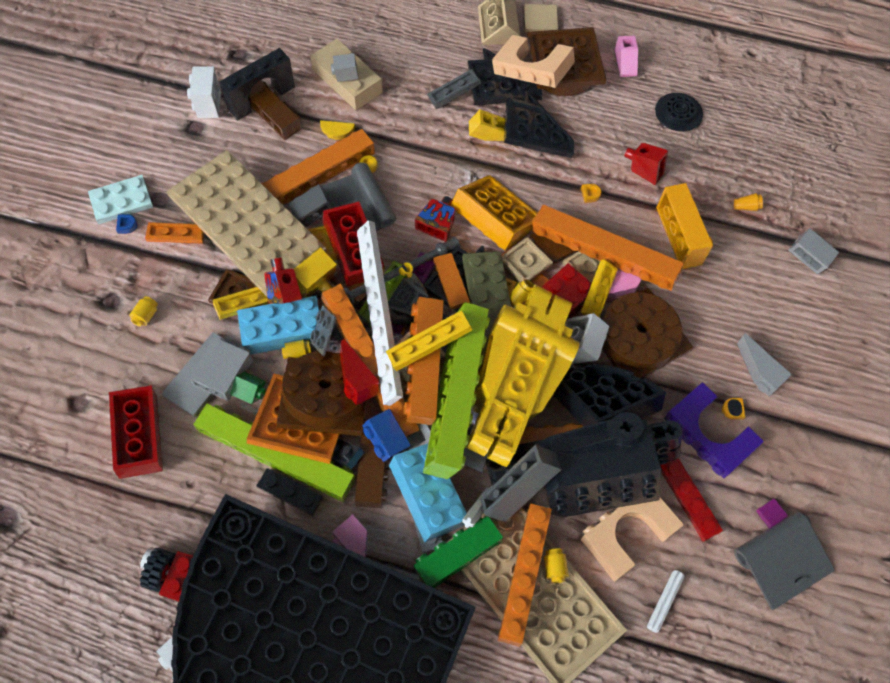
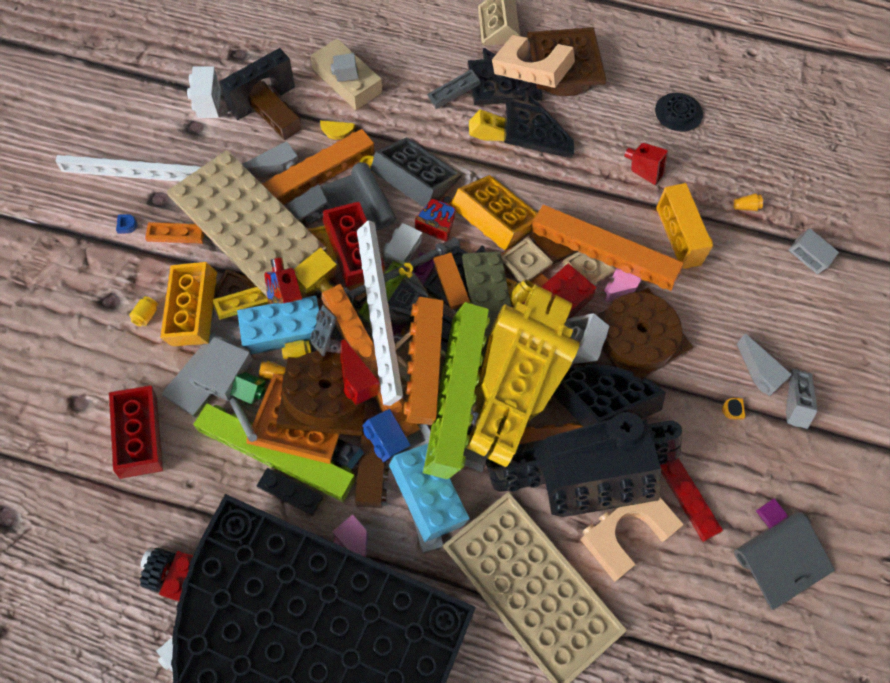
(120, 198): light aqua plate -> none
(124, 168): none -> white plate
(189, 304): none -> light orange brick
(243, 419): none -> light grey bar
(268, 368): none -> light orange cone
(273, 161): none -> light grey slope
(403, 245): none -> white brick
(414, 171): none -> dark grey slope
(429, 340): yellow plate -> none
(458, 552): green brick -> none
(475, 512): white axle -> none
(520, 483): dark grey brick -> none
(524, 575): orange brick -> none
(540, 17): tan tile -> none
(556, 565): yellow brick -> none
(590, 192): light orange tile -> none
(599, 288): yellow tile -> none
(627, 56): bright pink slope -> none
(665, 601): white axle -> none
(721, 457): dark purple arch -> none
(801, 399): none -> light grey slope

